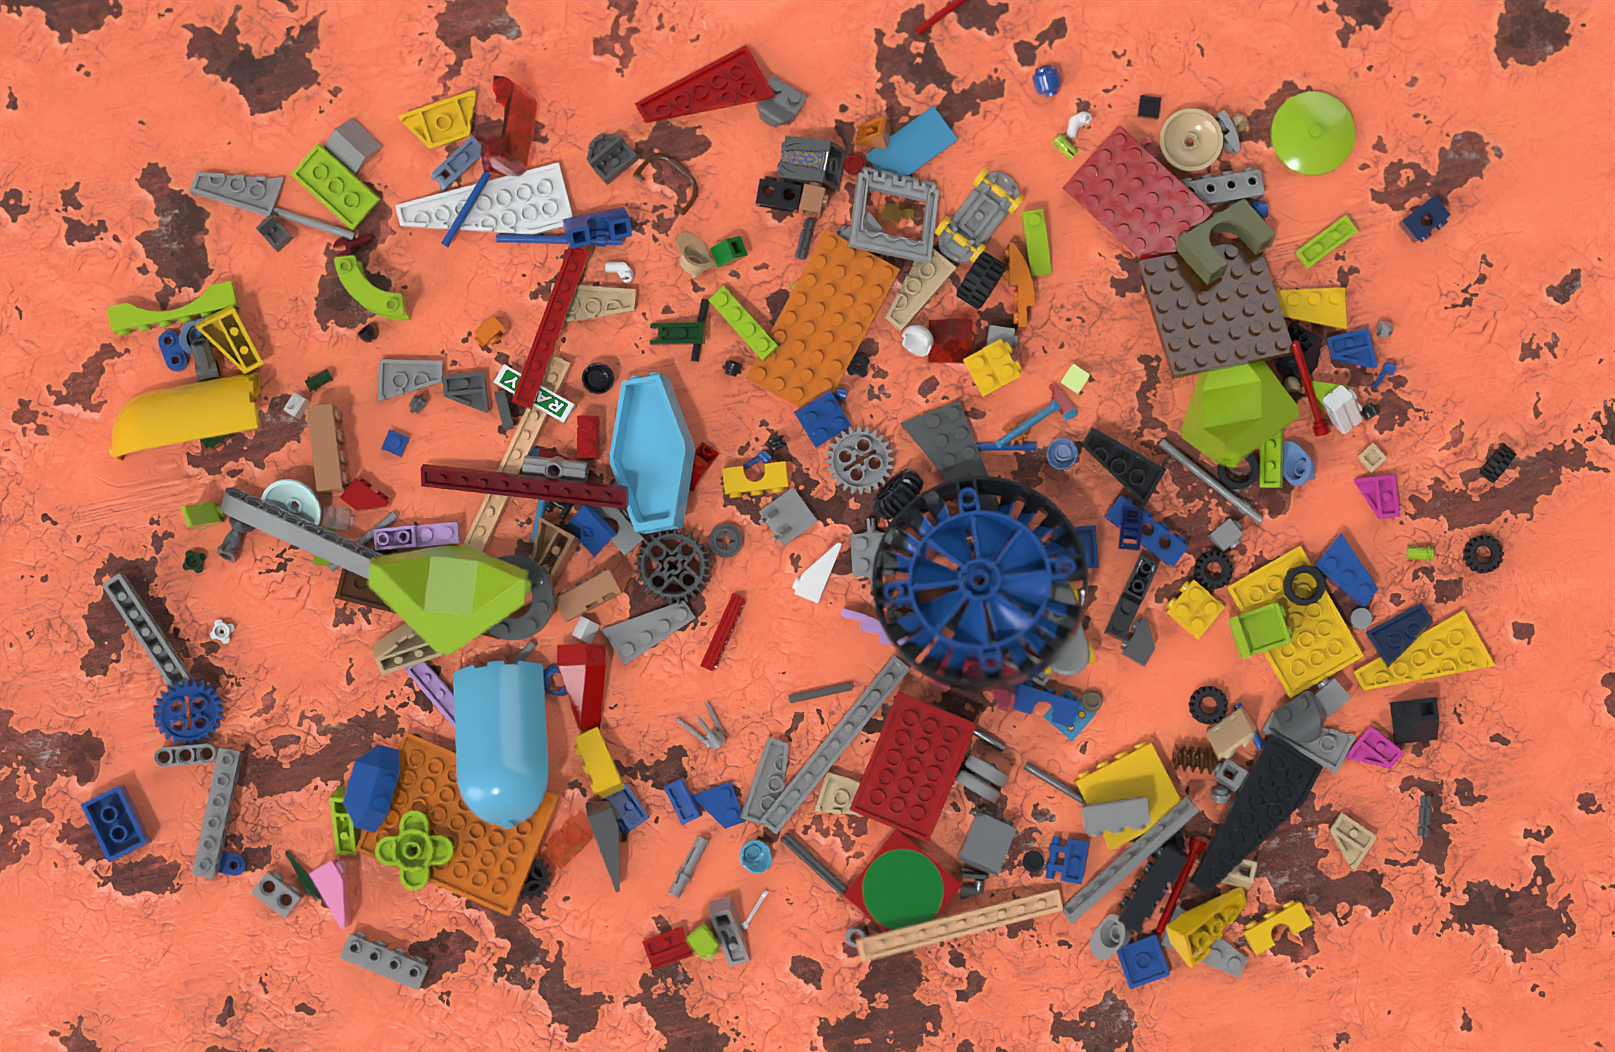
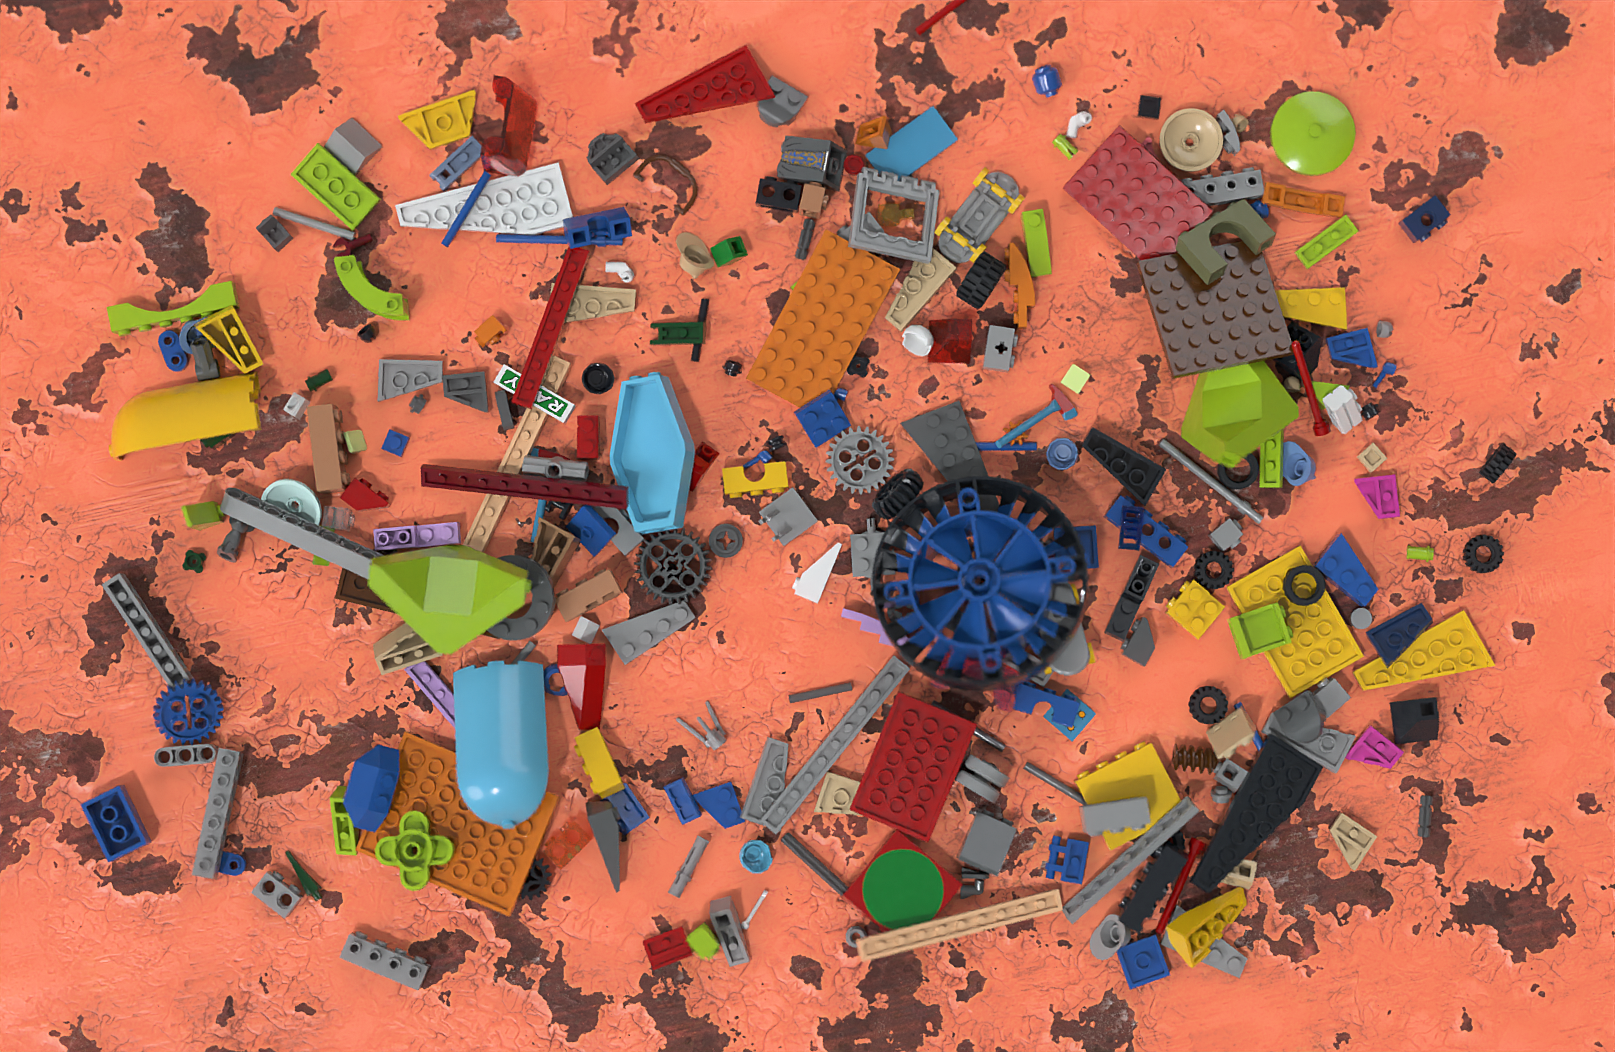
(219, 625): white plate -> none
(239, 191): light grey wing -> none
(334, 888): bright pink slope -> none
(355, 441): none -> yellowish green slope
(370, 535): light grey bar -> none
(721, 634): red piece -> none
(743, 323): lime plate -> none
(993, 367): yellow plate -> none
(1032, 861): black tile -> none
(1091, 701): dark tan plate -> none
(1259, 933): yellow arch -> none
(1303, 201): none -> orange slope

